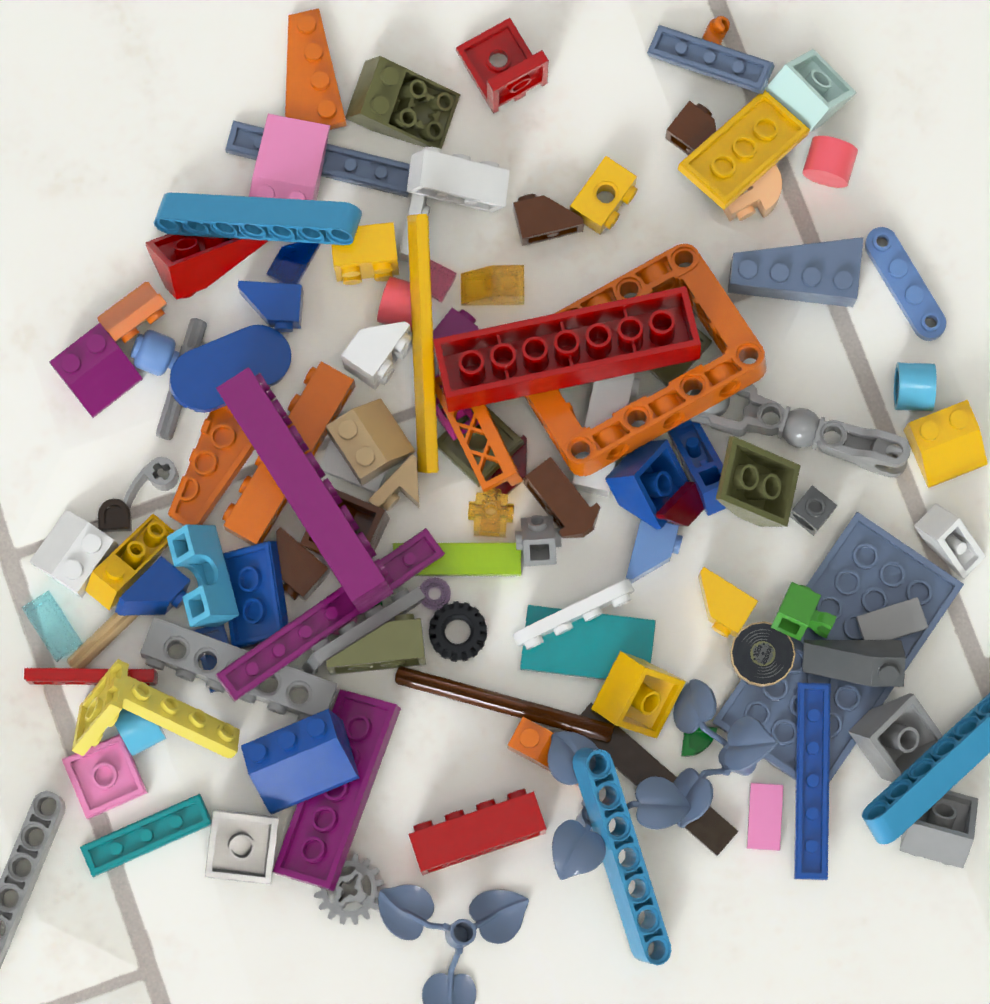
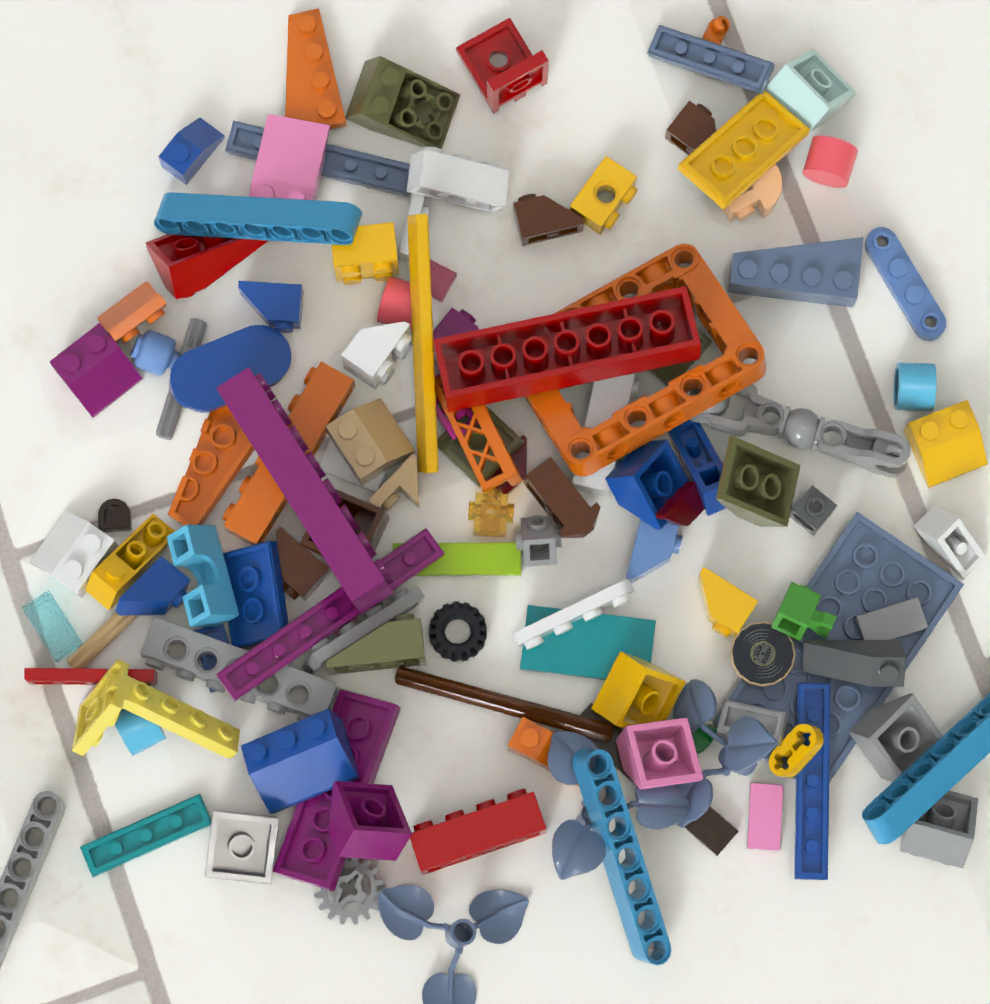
(104, 777): bright pink tile -> none
(150, 473): light grey panel -> none
(190, 149): none -> blue slope
(292, 262): clear blue tile -> none
(367, 821): none -> magenta slope
(442, 586): clear purple plate -> none
(493, 286): clear yellow slope -> none
(659, 753): none -> bright pink slope
(772, 720): none -> light grey tile
(793, 747): none -> yellow beam

